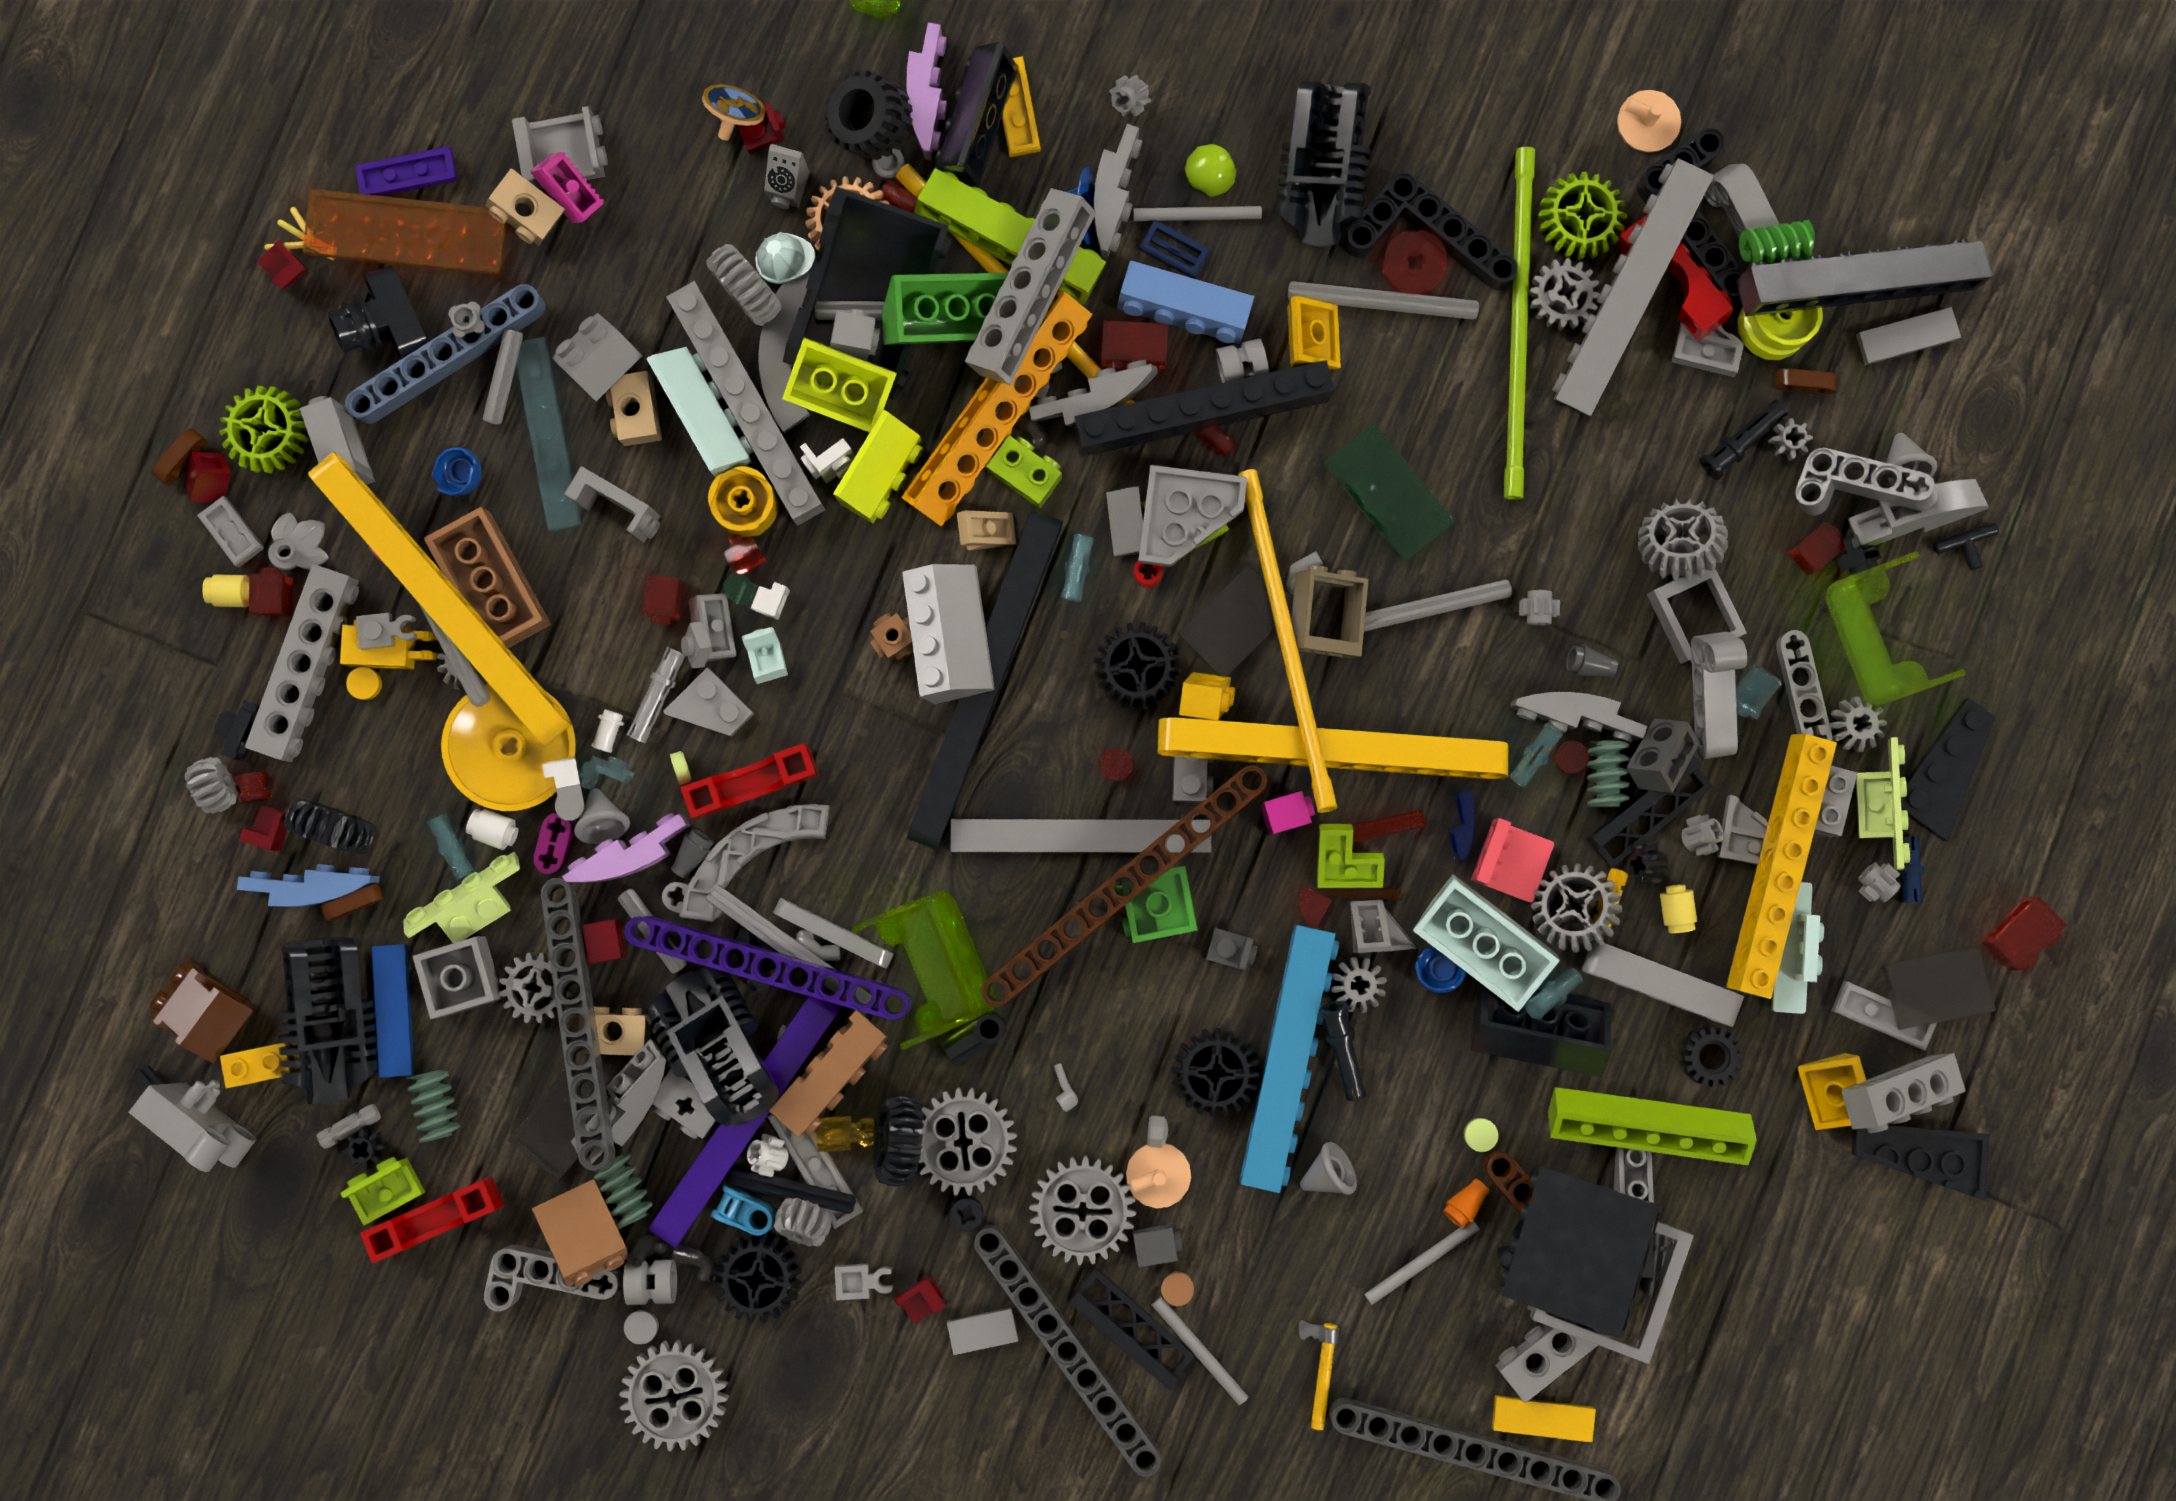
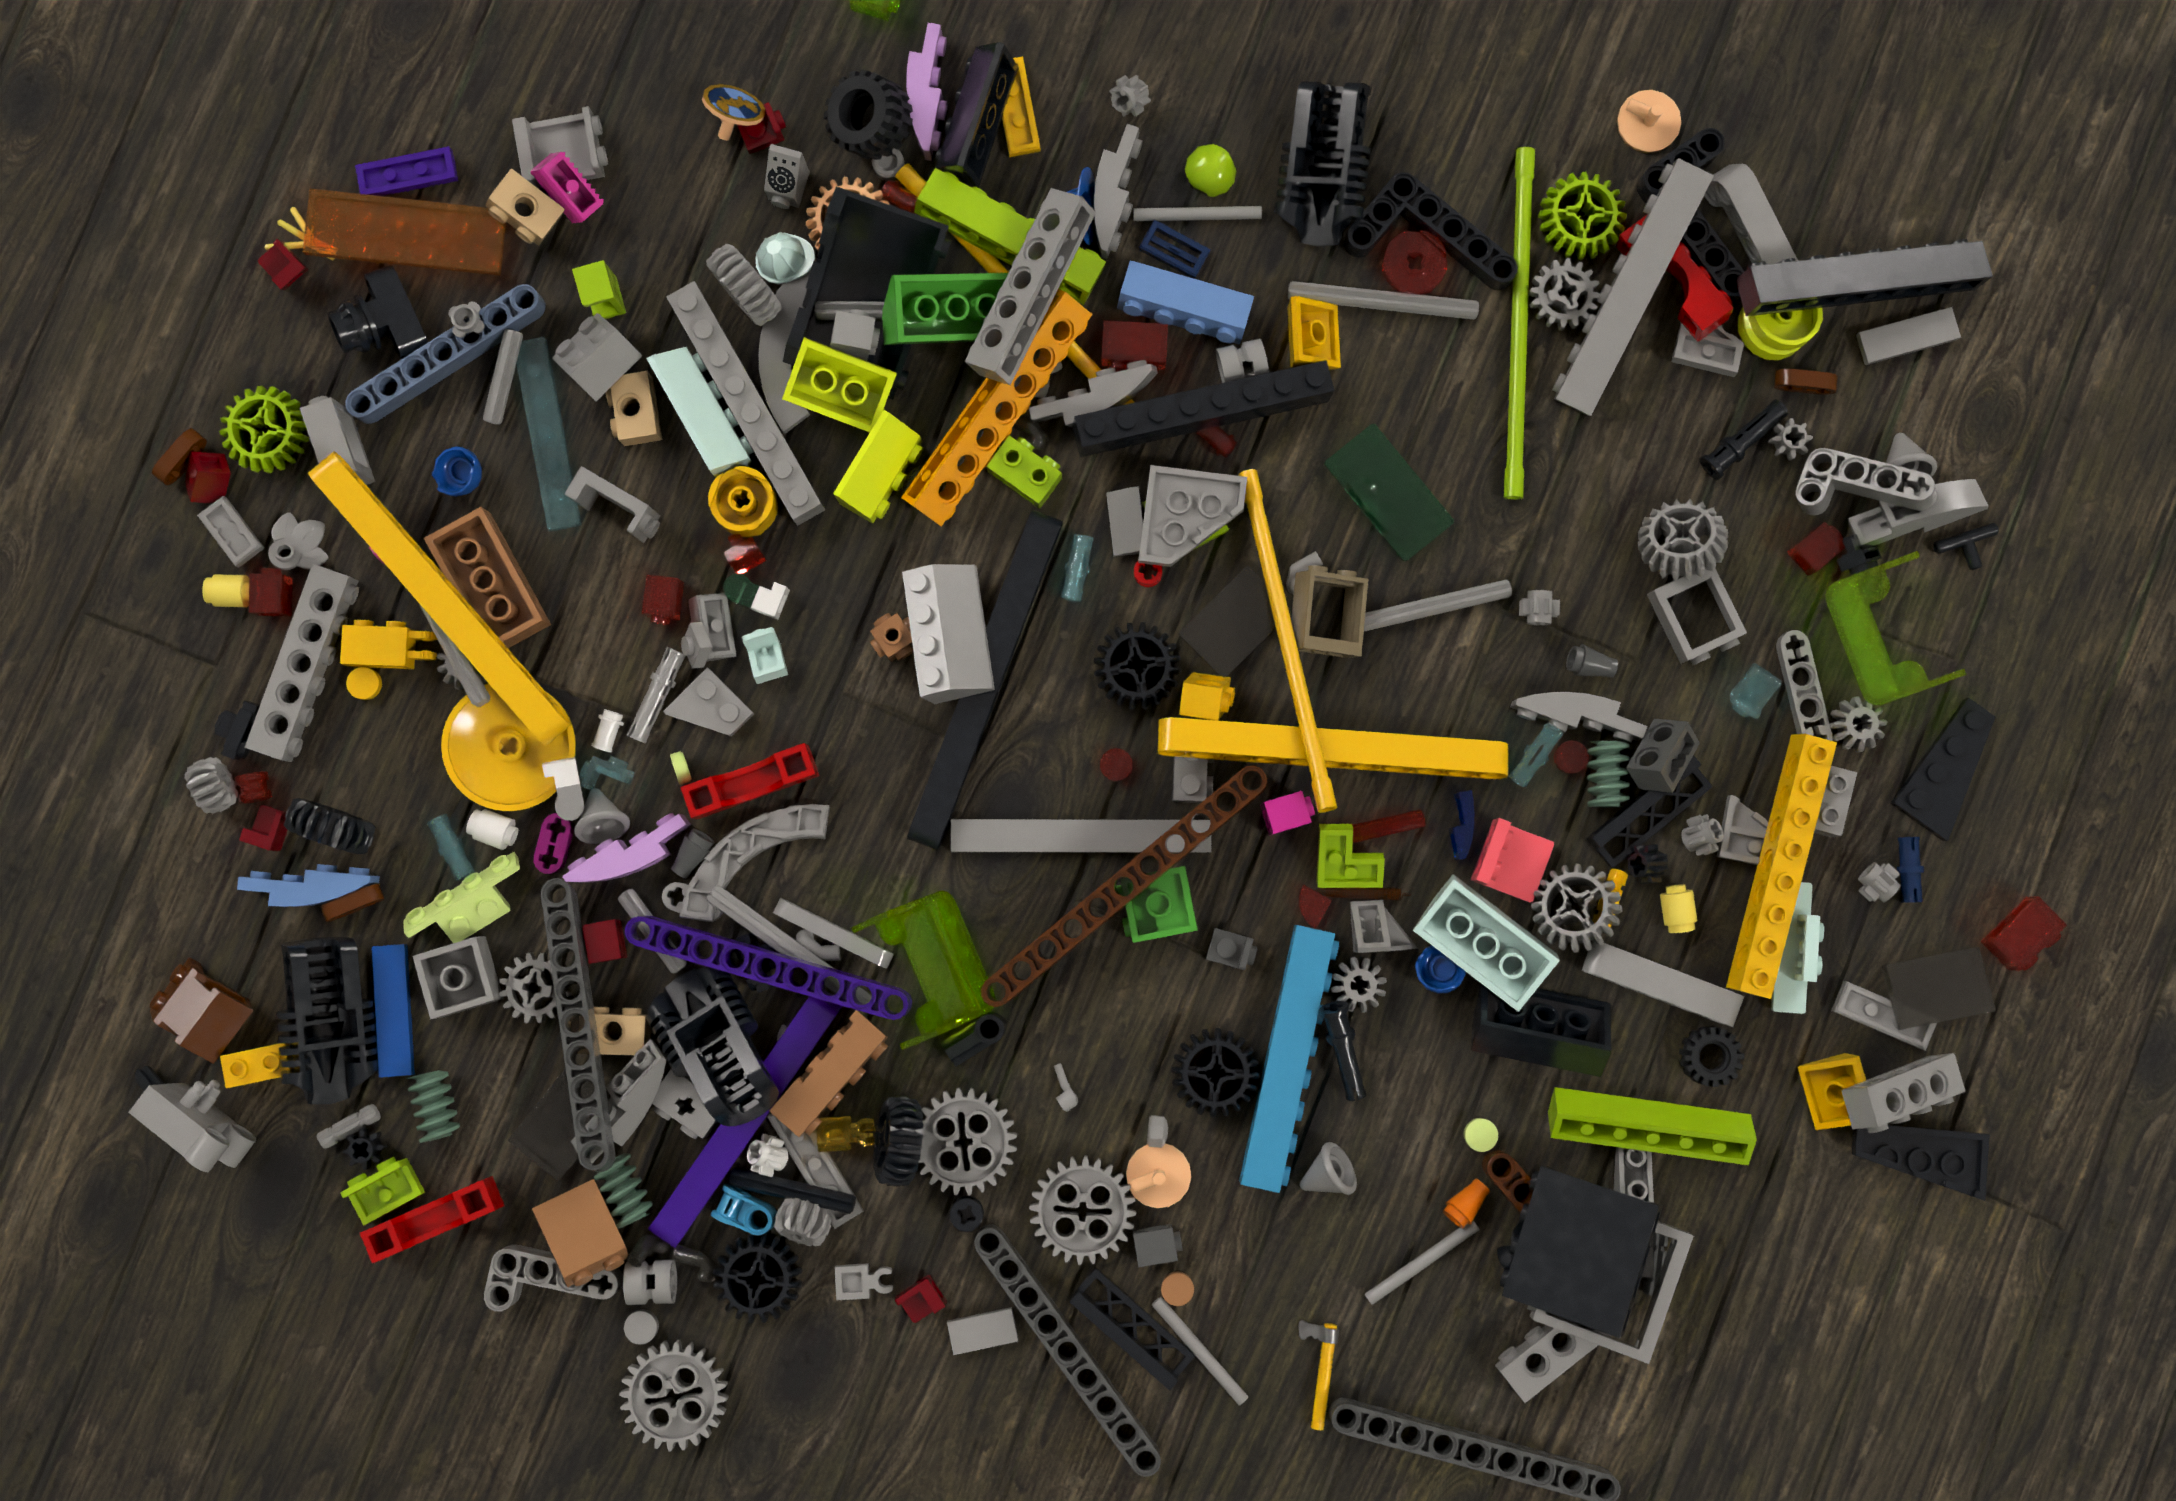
(379, 630): light grey plate -> none
(599, 289): none -> lime panel
(830, 463): white bracket -> none
(986, 529): tan slope -> none
(1543, 1418): yellow tile -> none
(1553, 993): clear light blue pin -> none
(1714, 692): light grey beam -> none
(1777, 243): bright green piece -> none
(1880, 804): yellowish green bracket -> none

